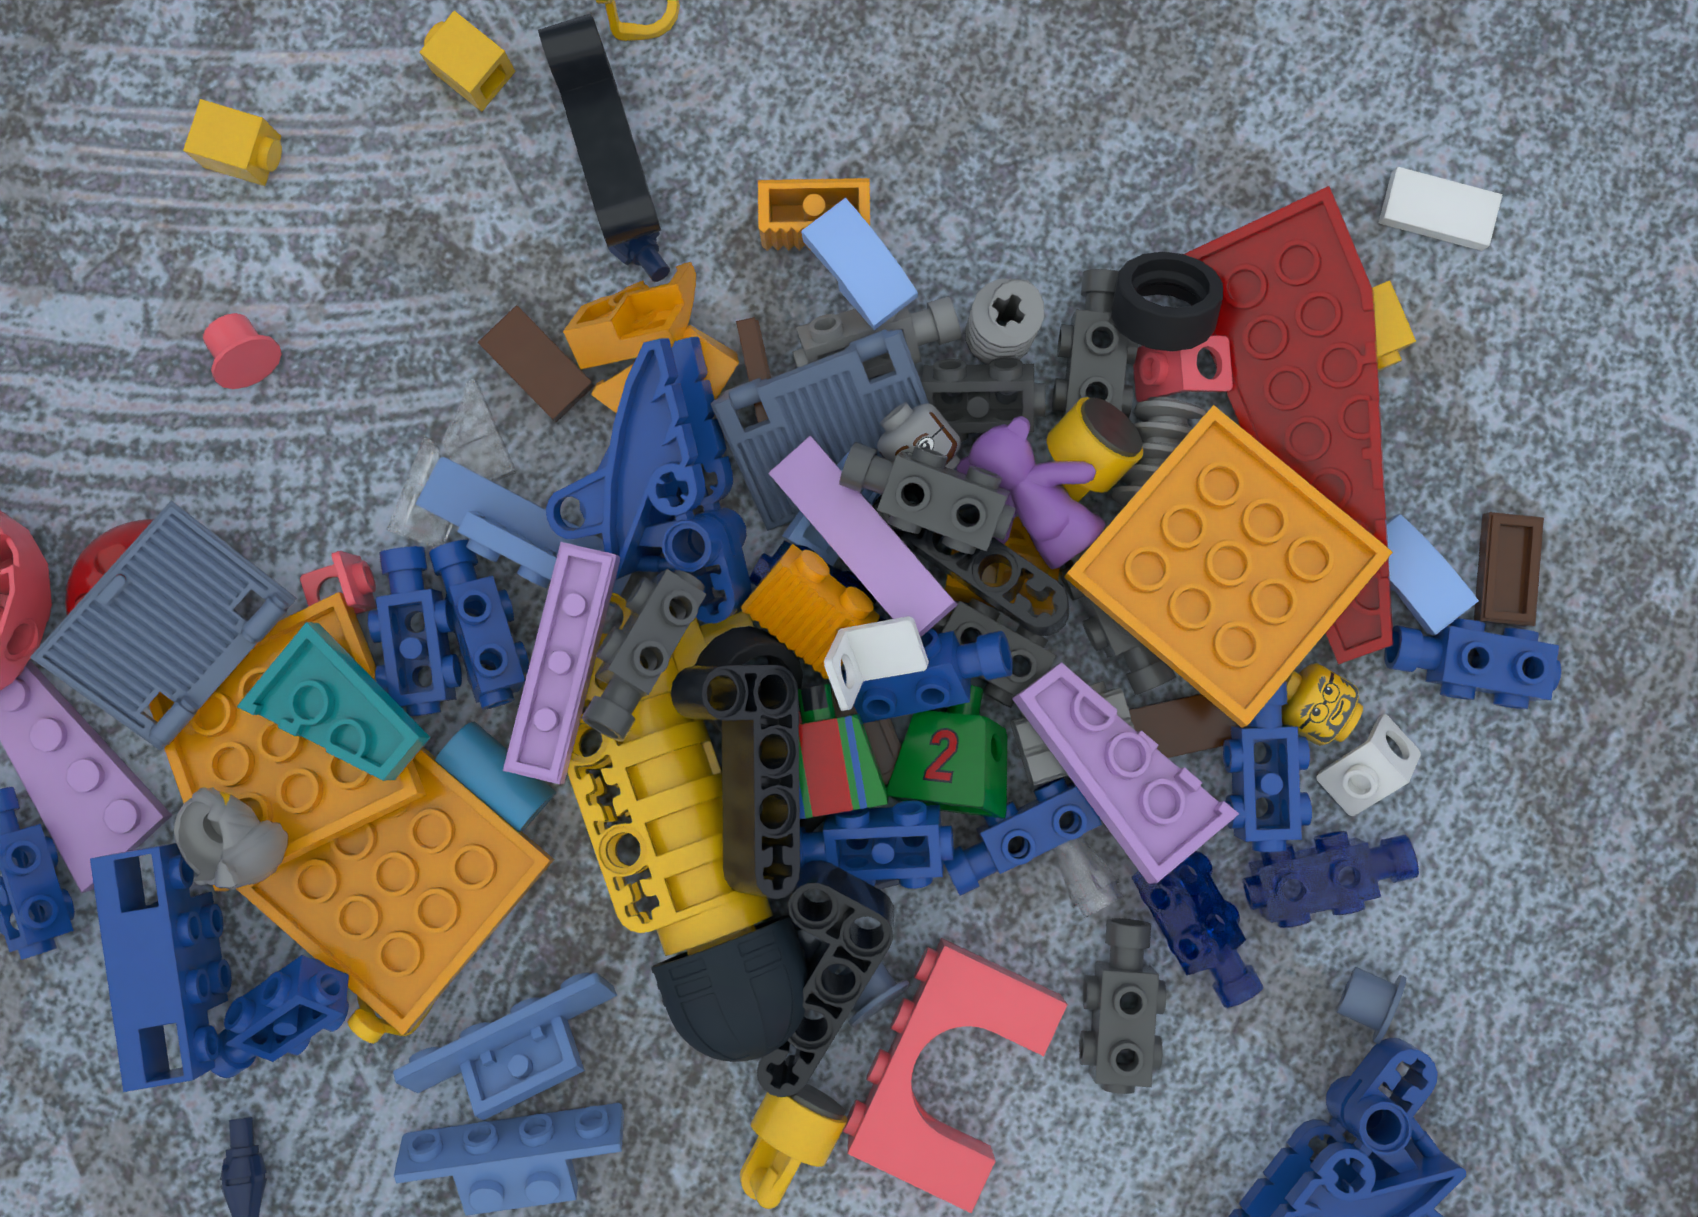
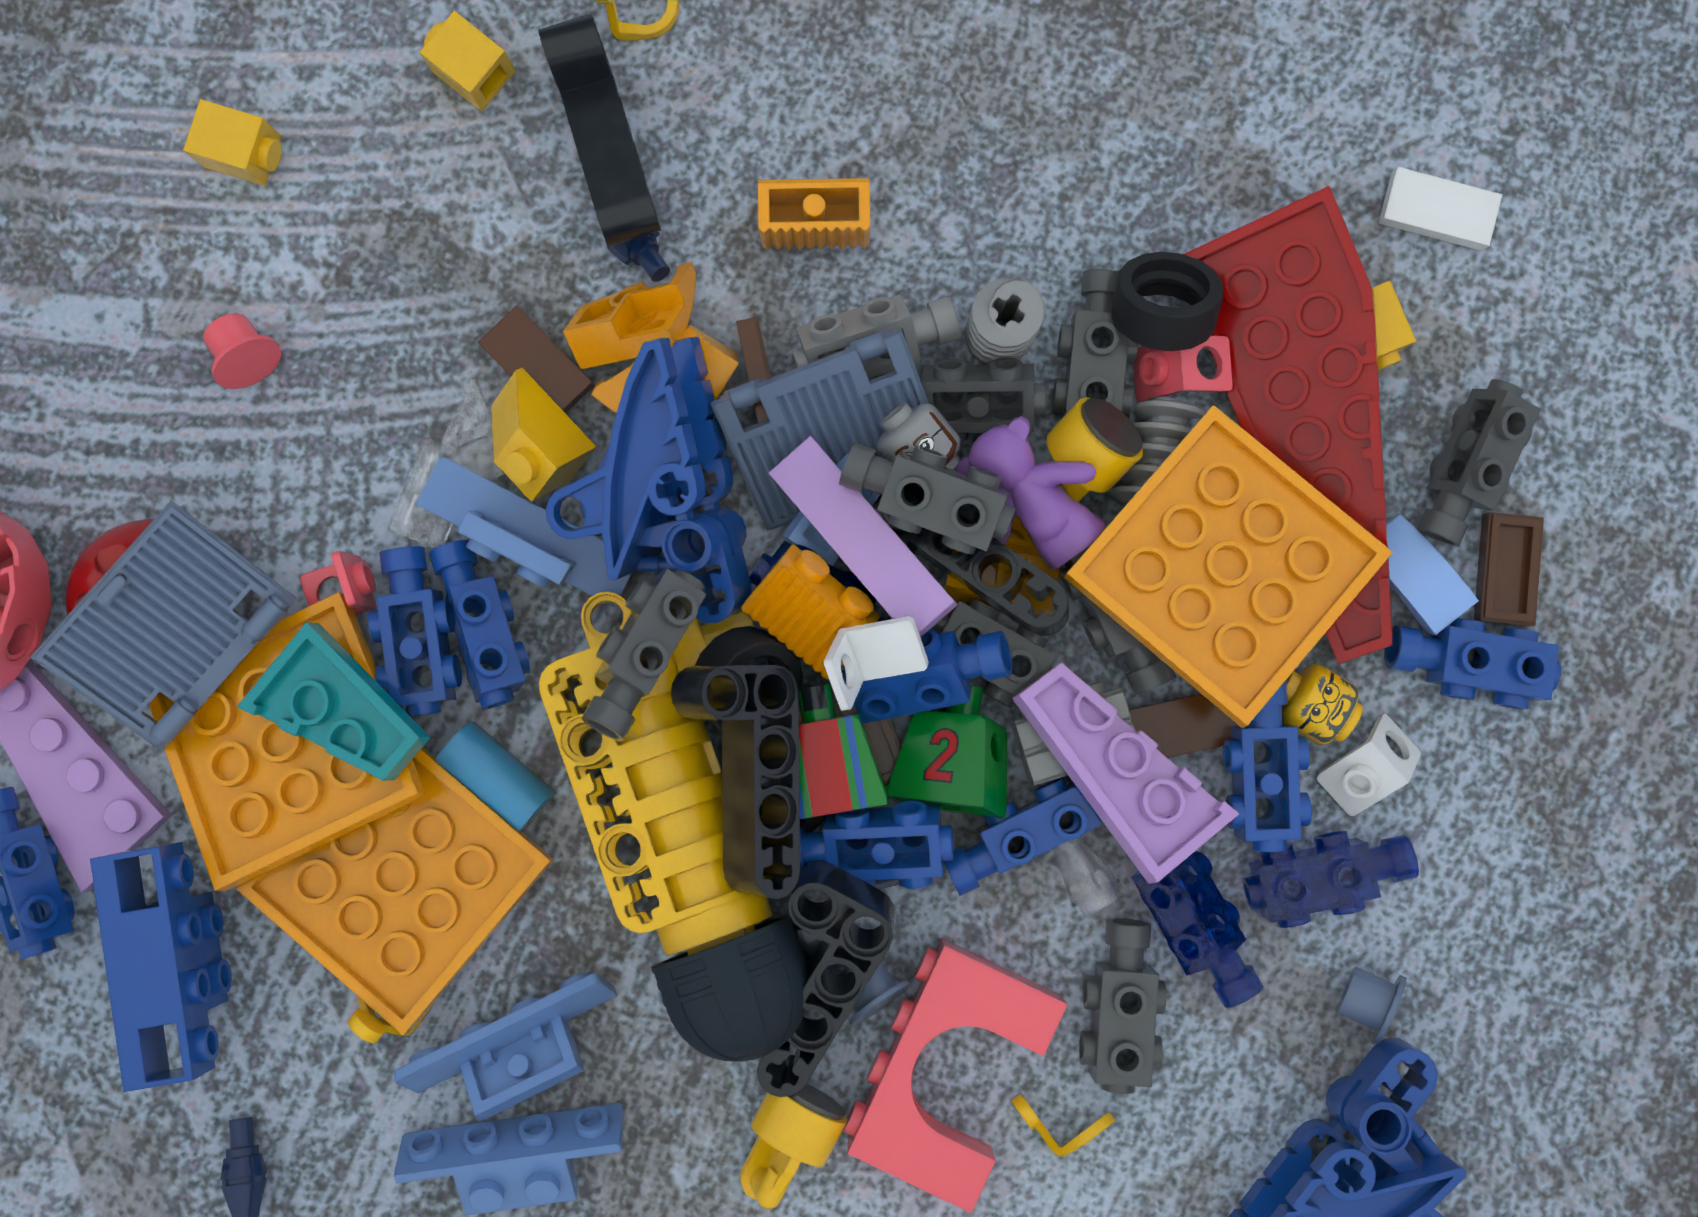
(227, 841): light grey hair -> none
(282, 1015): blue brick -> none
(535, 438): none -> yellow slope
(562, 663): lavender tile -> none
(860, 263): light blue slope -> none
(1080, 1140): none -> yellow piece
(1480, 457): none -> dark grey brick

